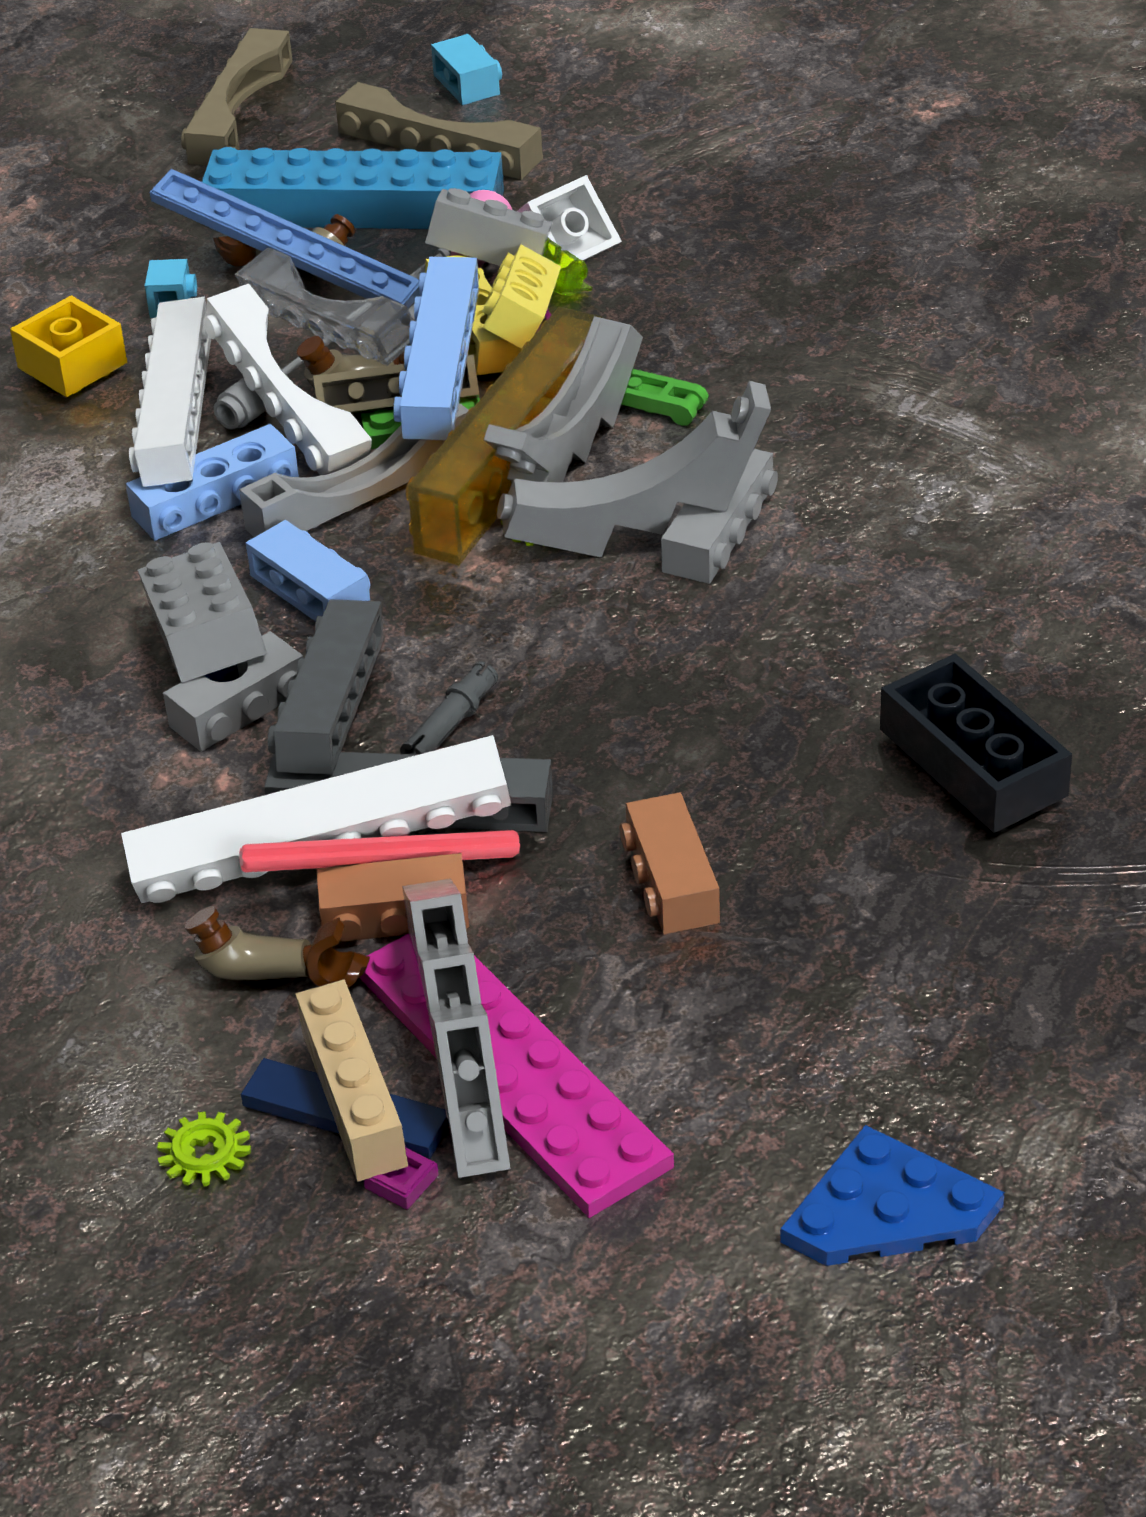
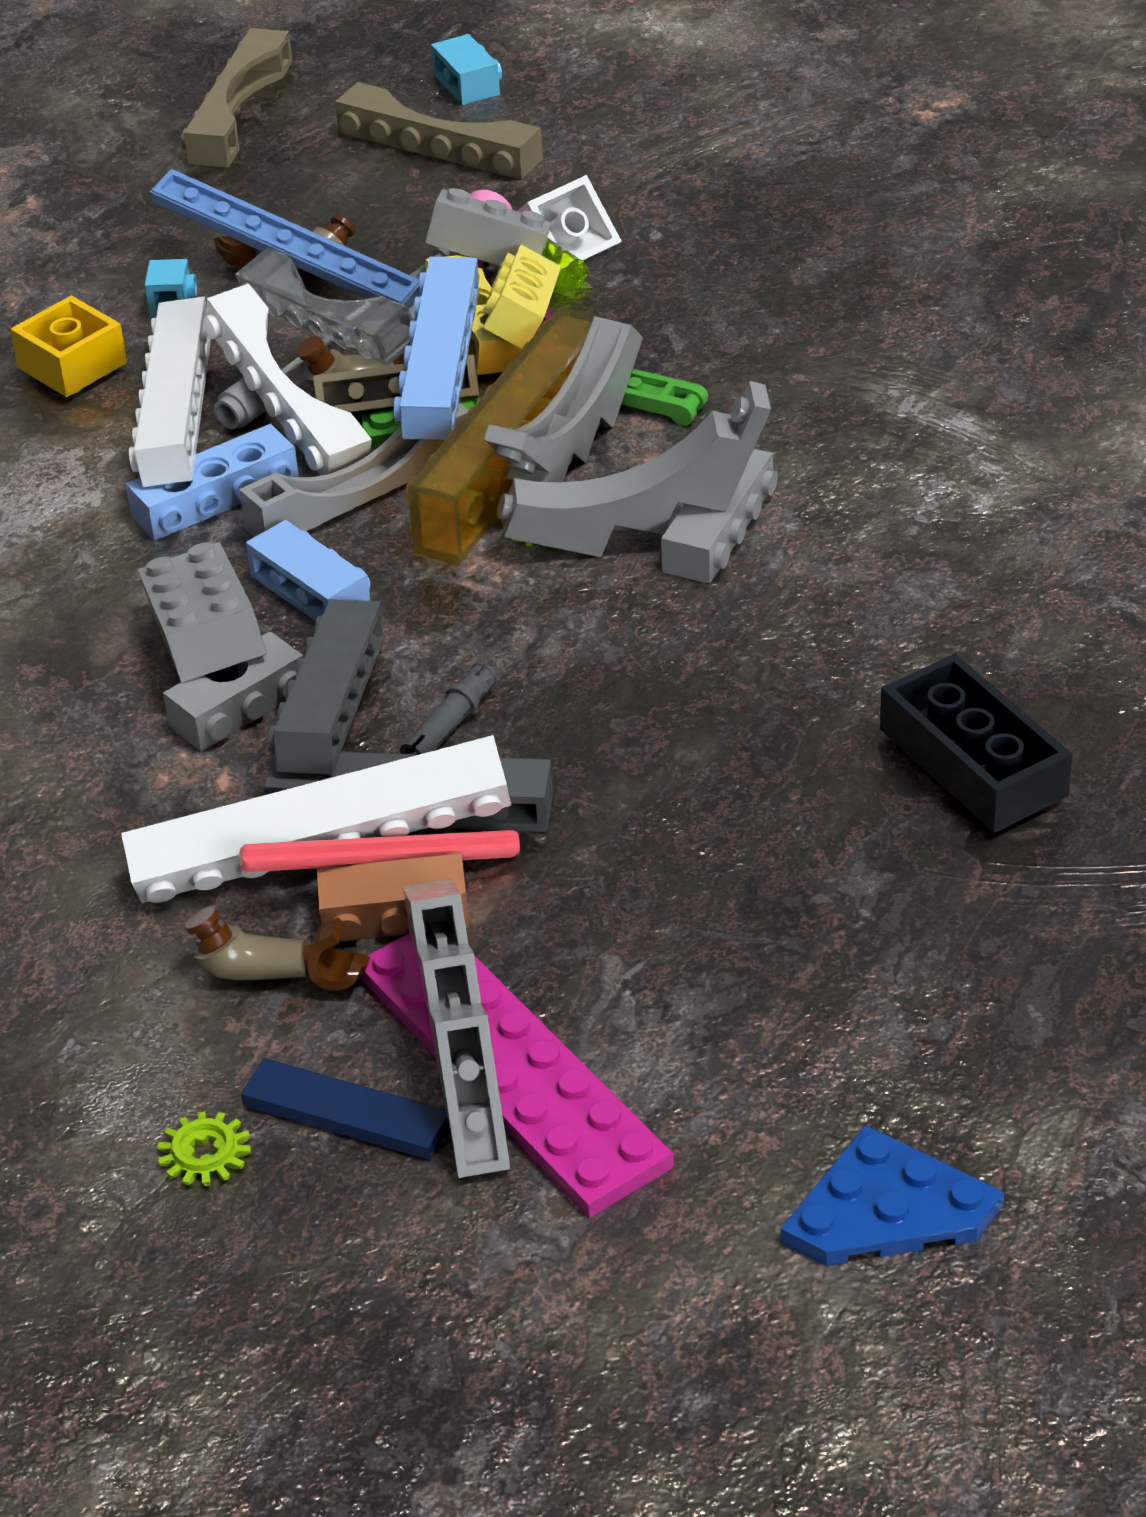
(351, 1080): tan brick -> none
(363, 186): dark azure brick -> none
(405, 1184): magenta tile -> none
(670, 863): nougat brick -> none

